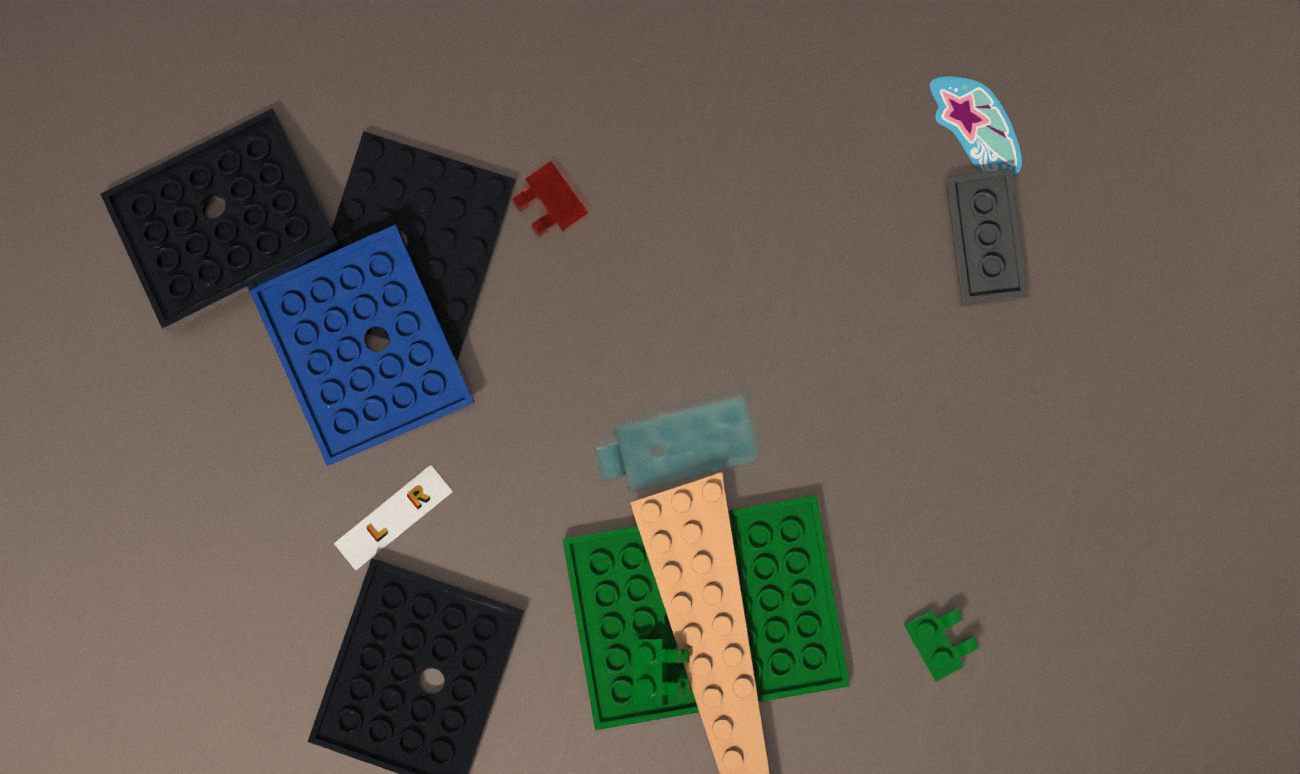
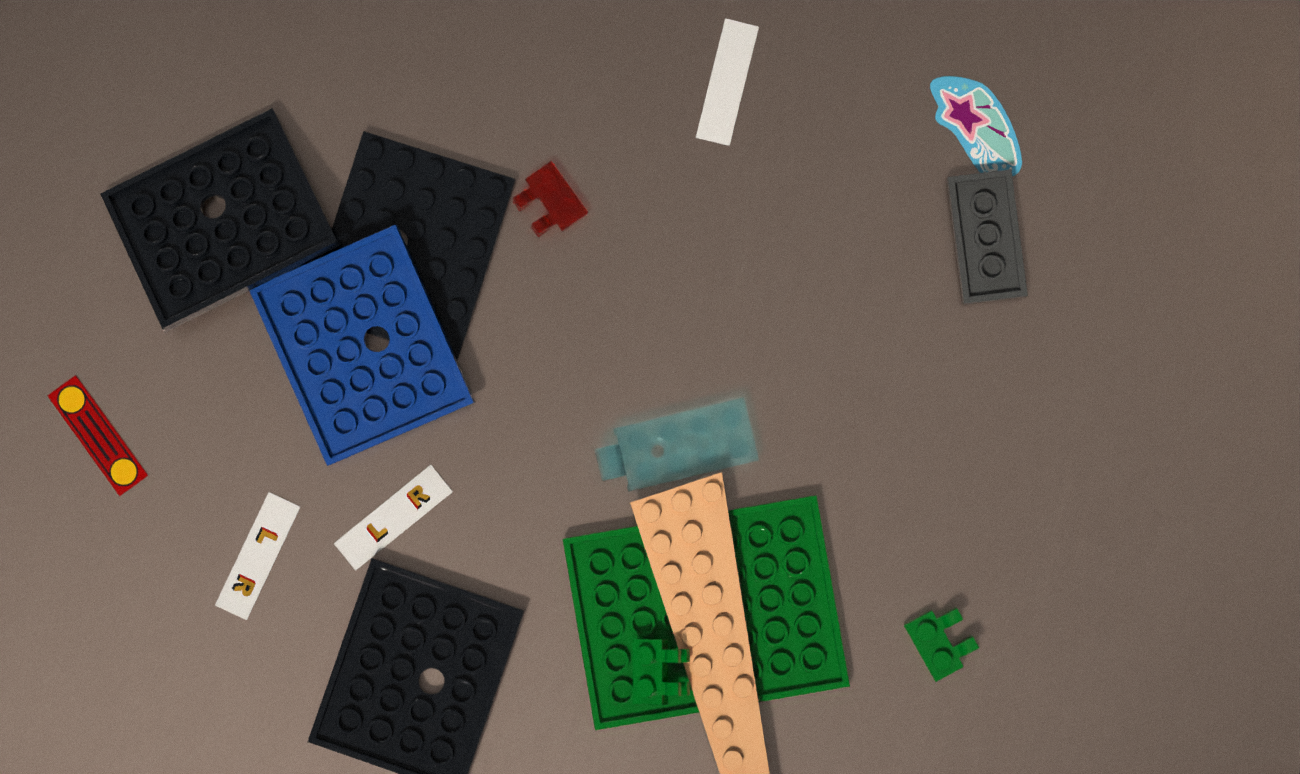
(97, 435): none -> sticker
(257, 556): none -> white sticker
(727, 82): none -> white sticker

